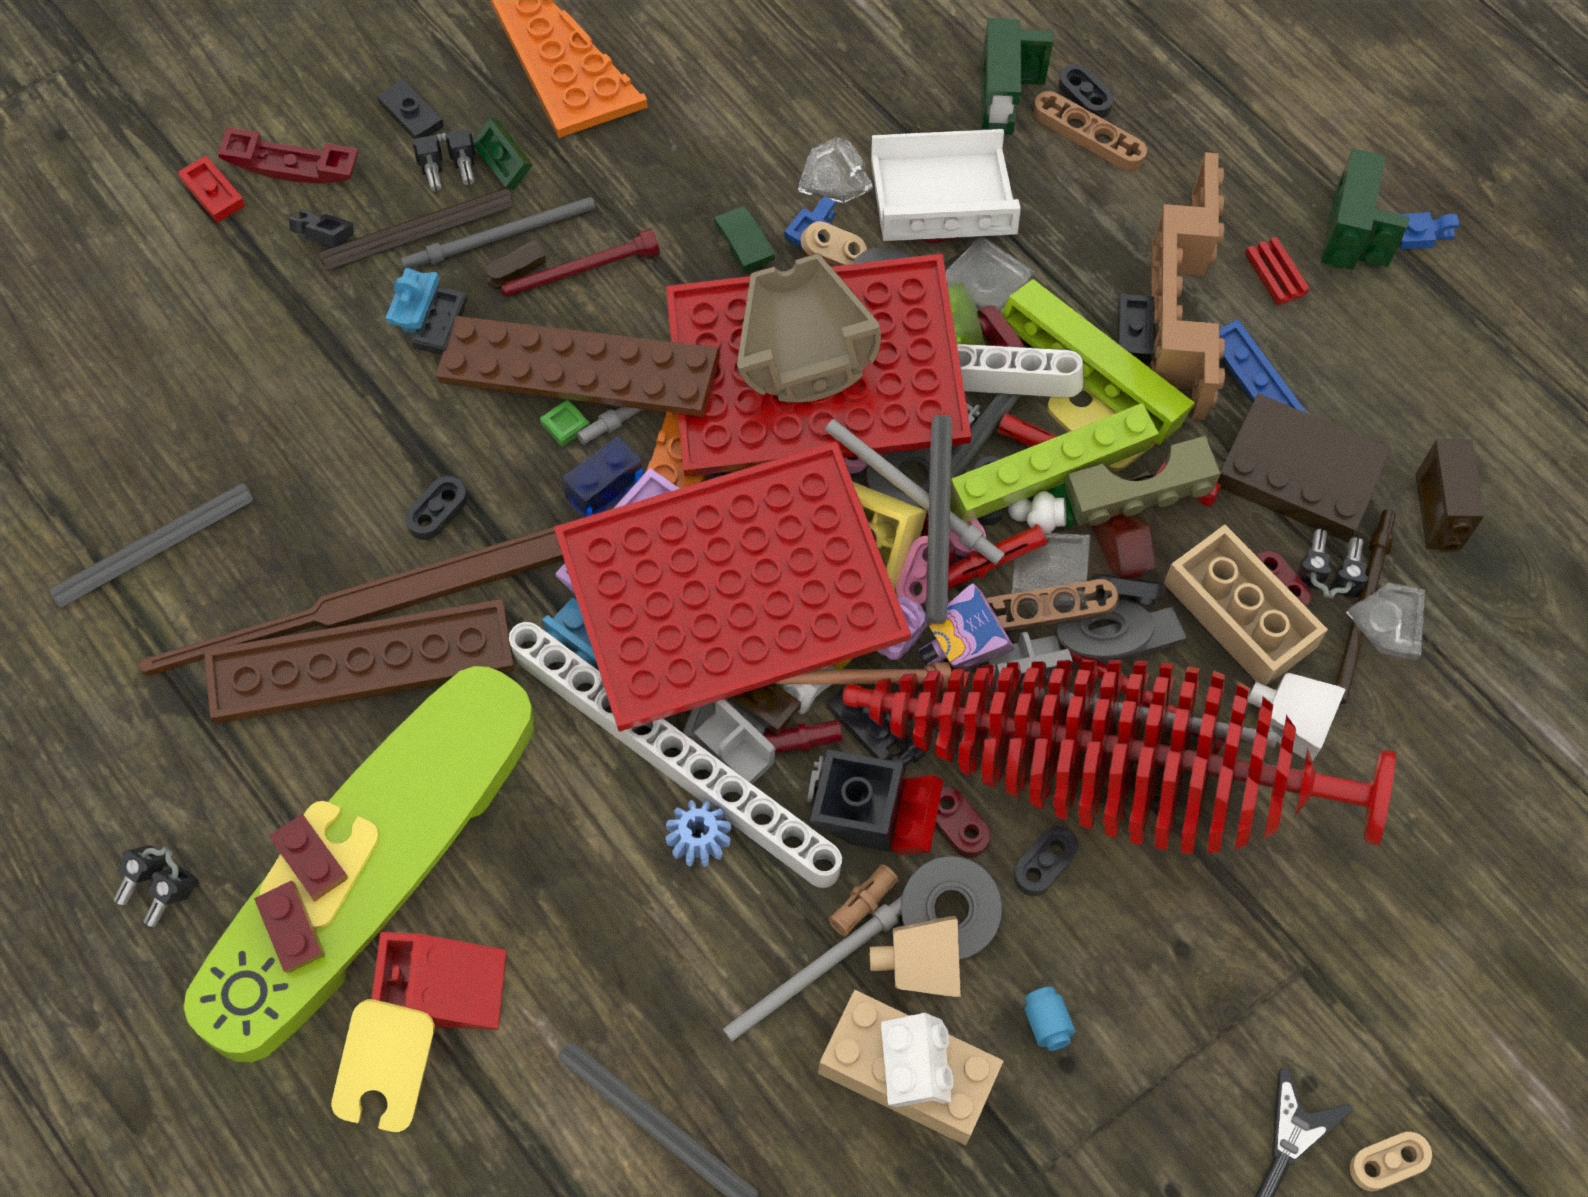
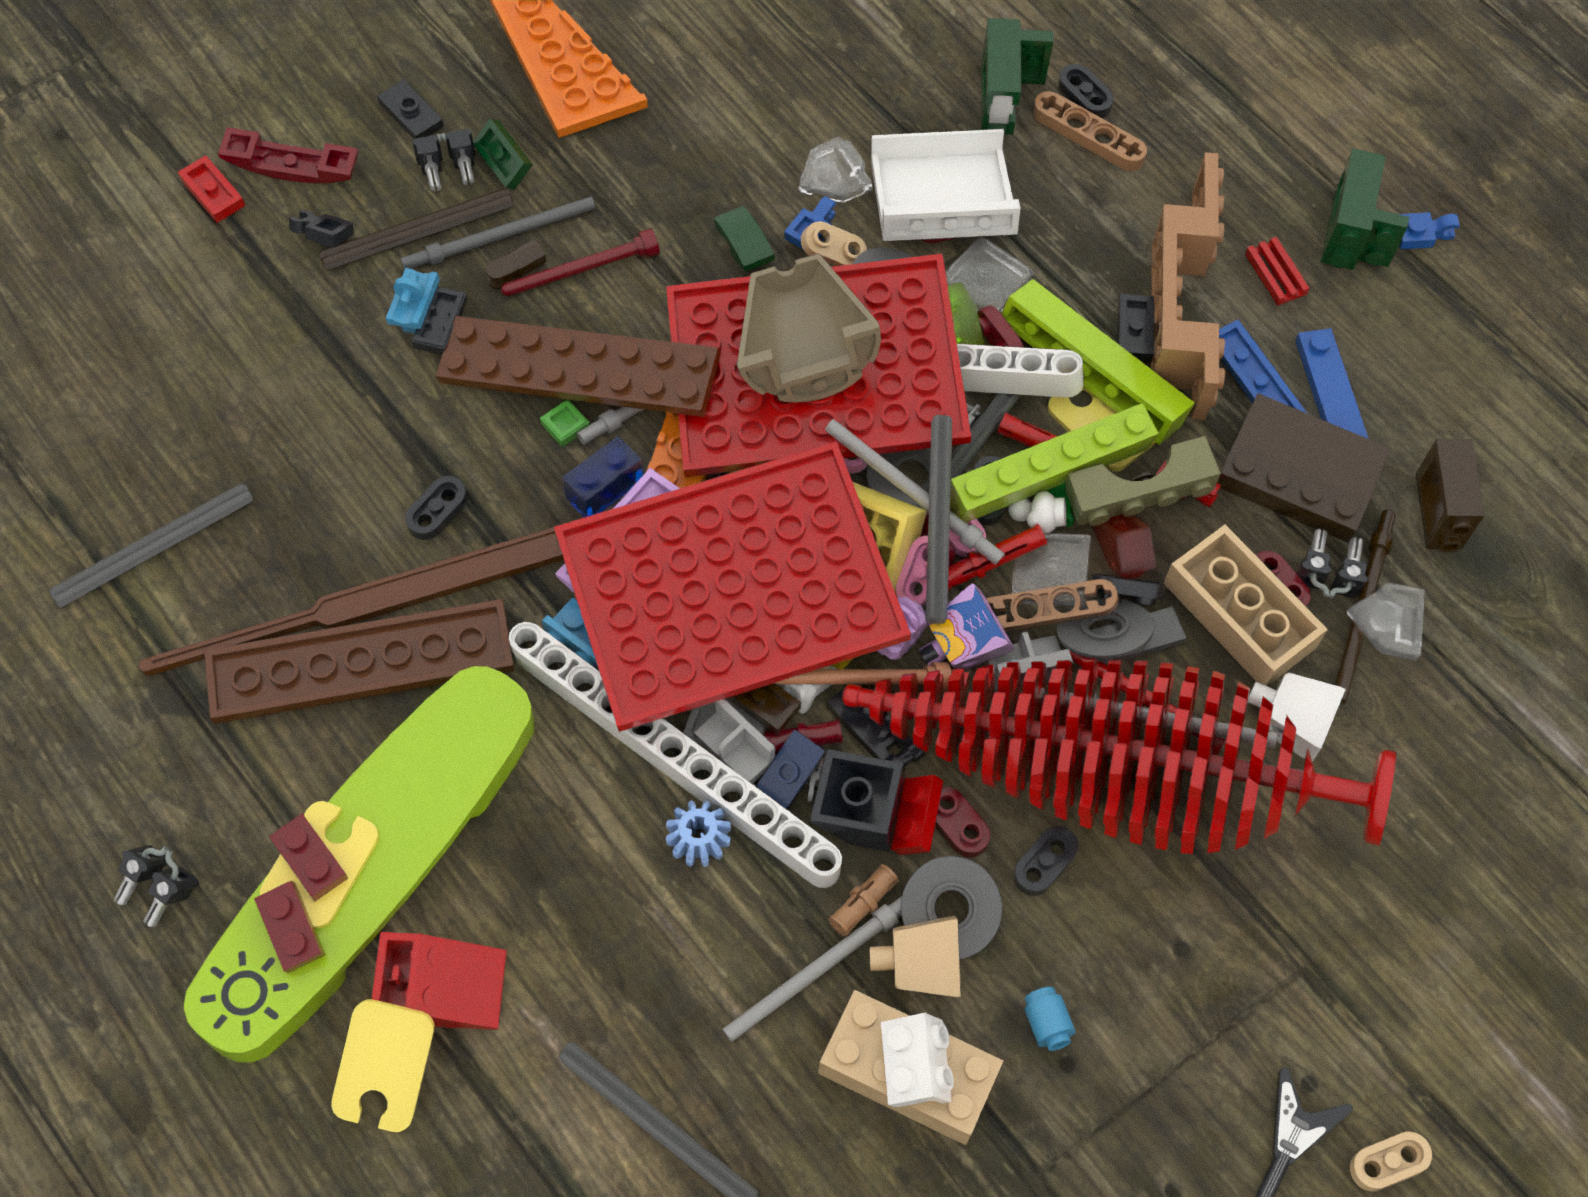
(791, 769): none -> dark blue plate
(1329, 380): none -> blue plate

